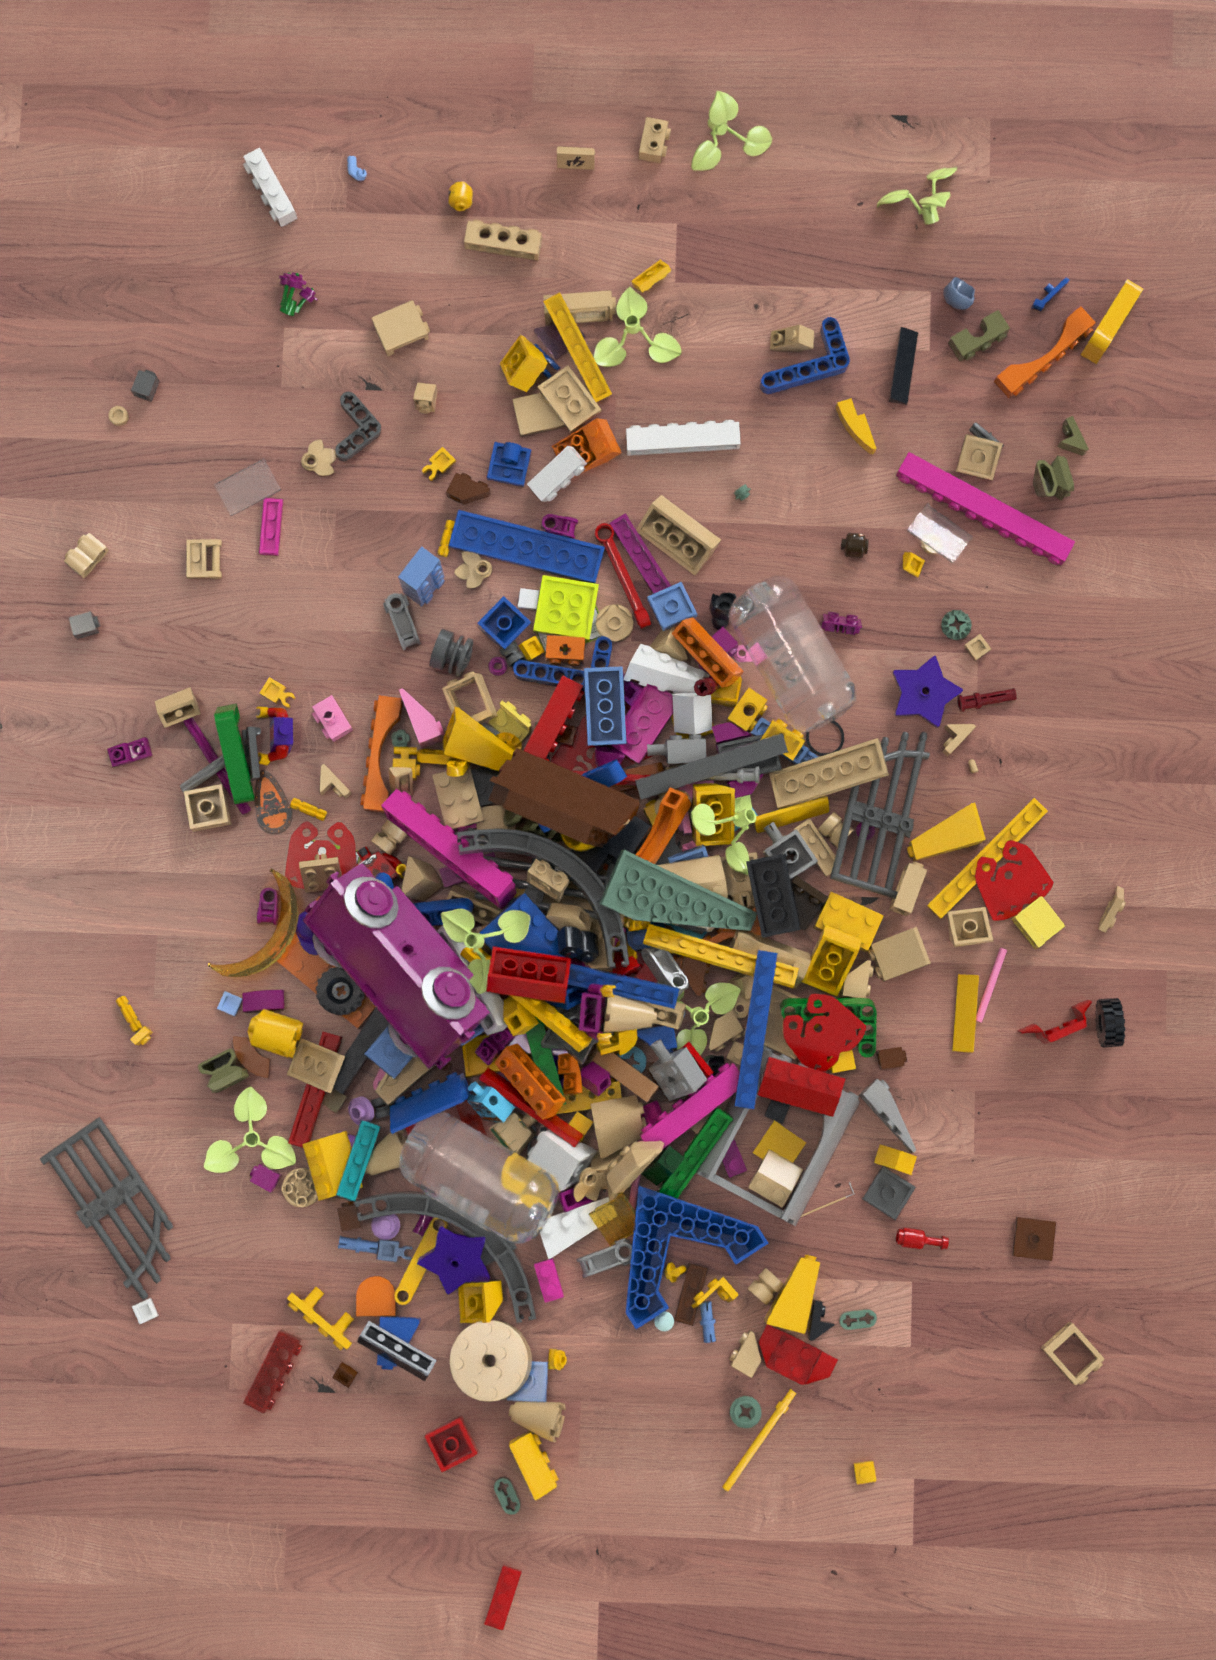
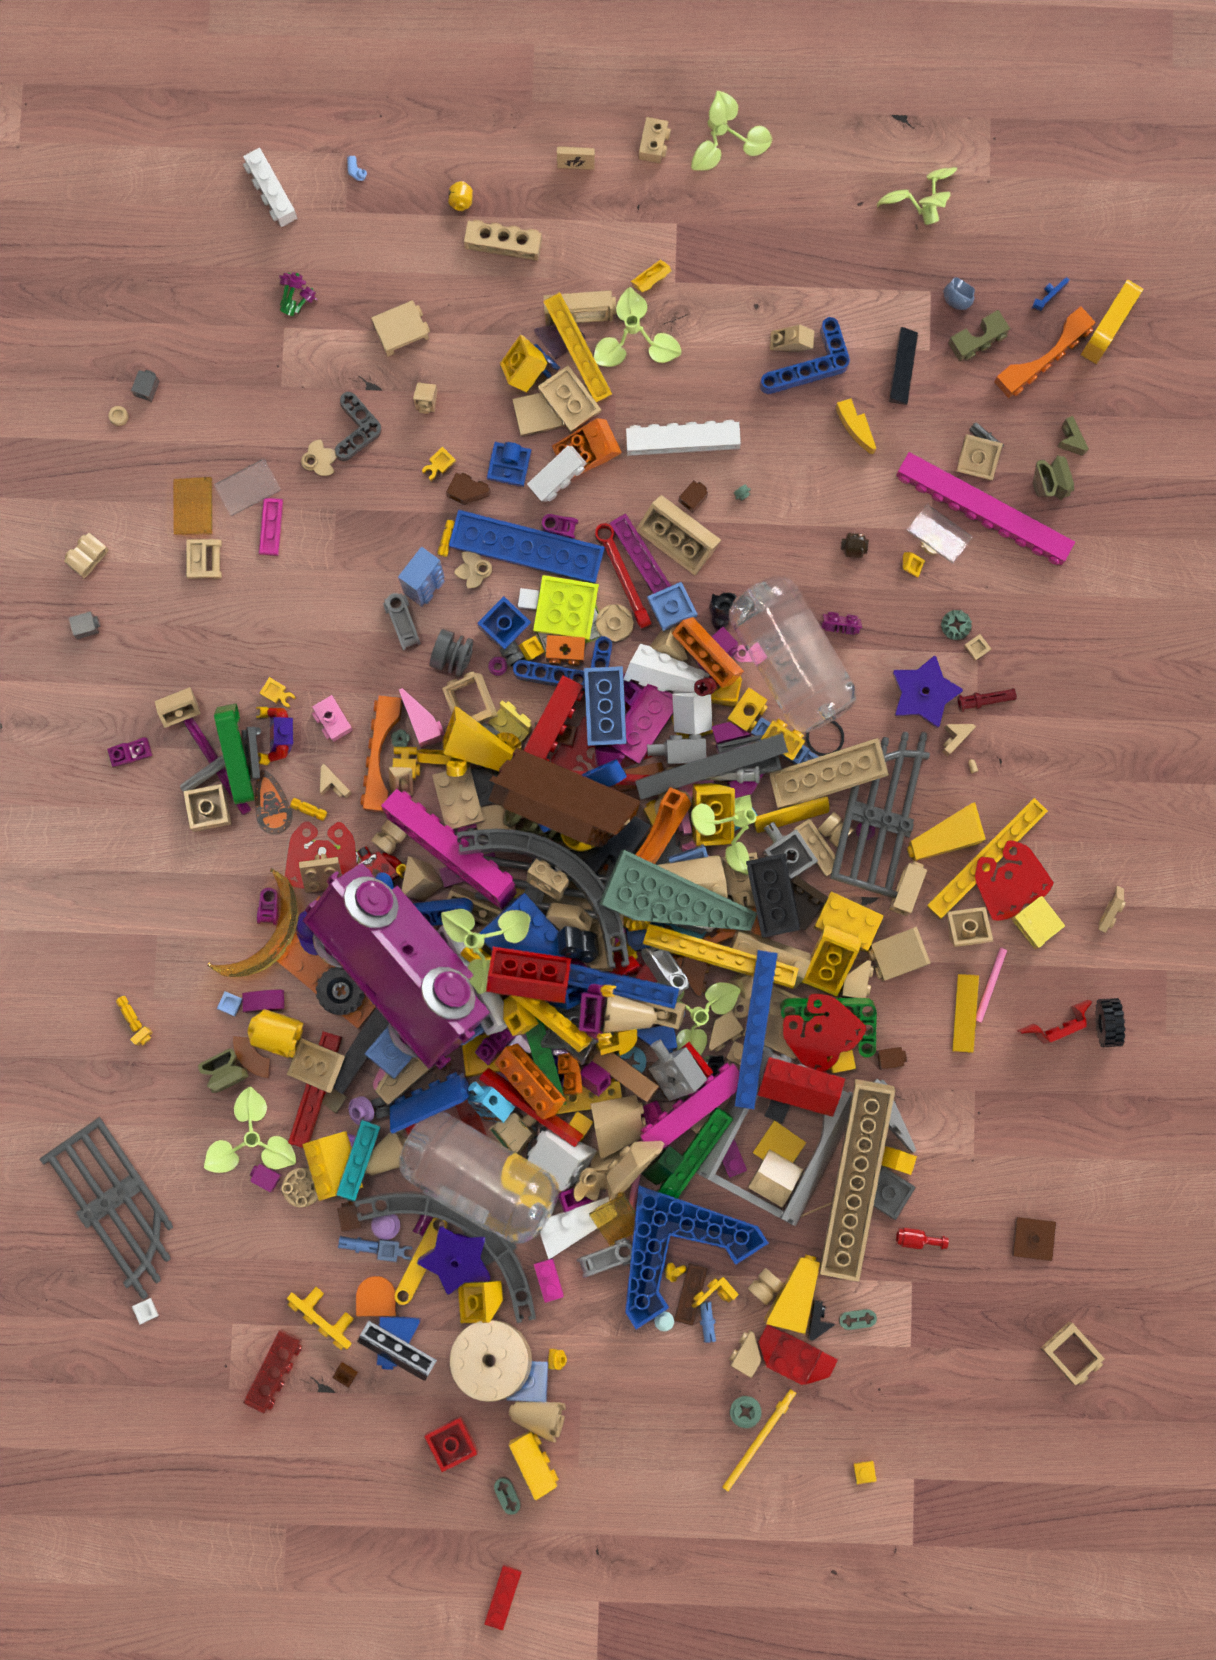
(192, 505): none -> clear yellow piece
(693, 496): none -> reddish brown brick
(857, 1180): none -> tan brick

